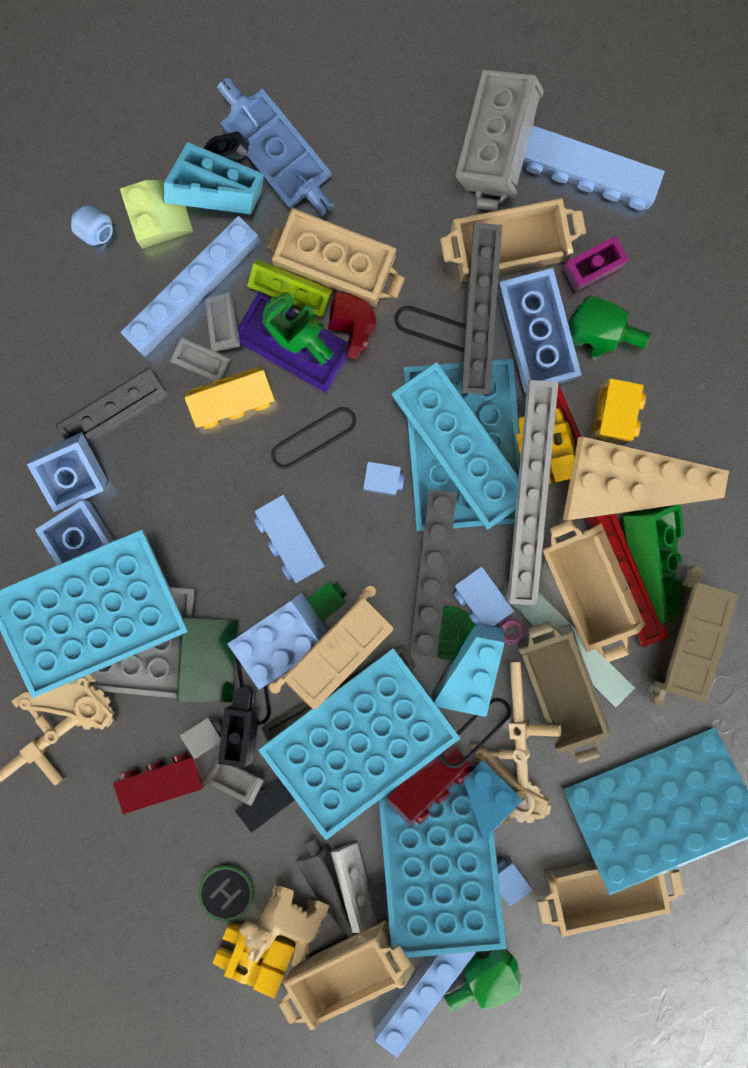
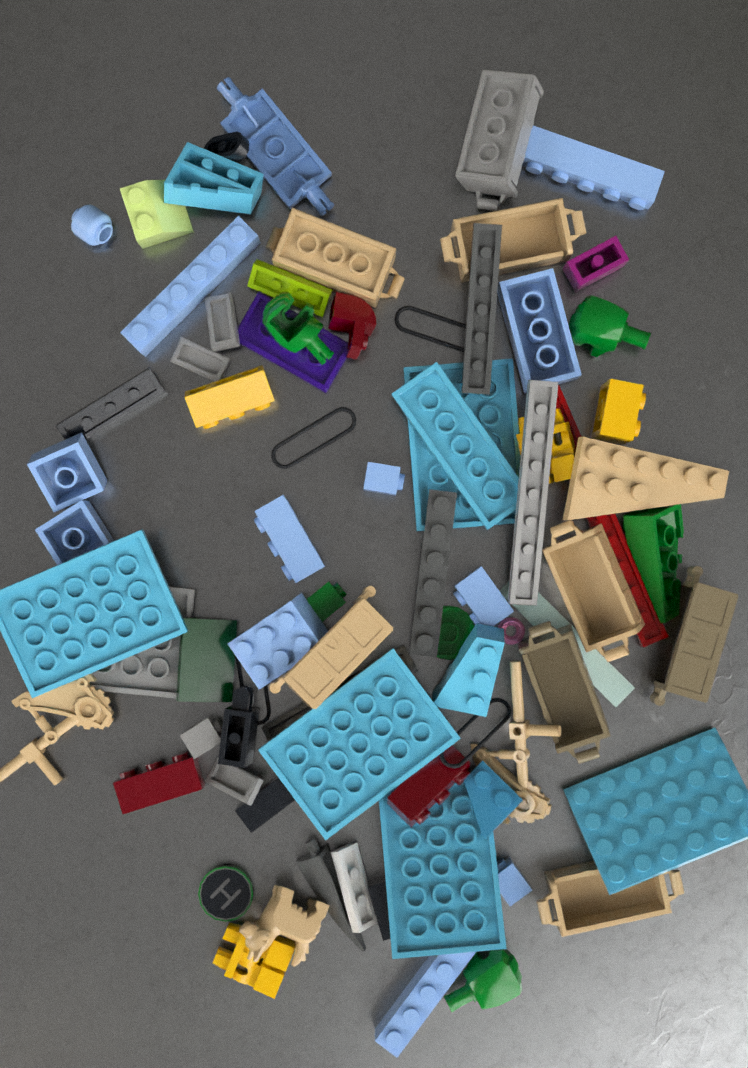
(345, 976): tan container -> none

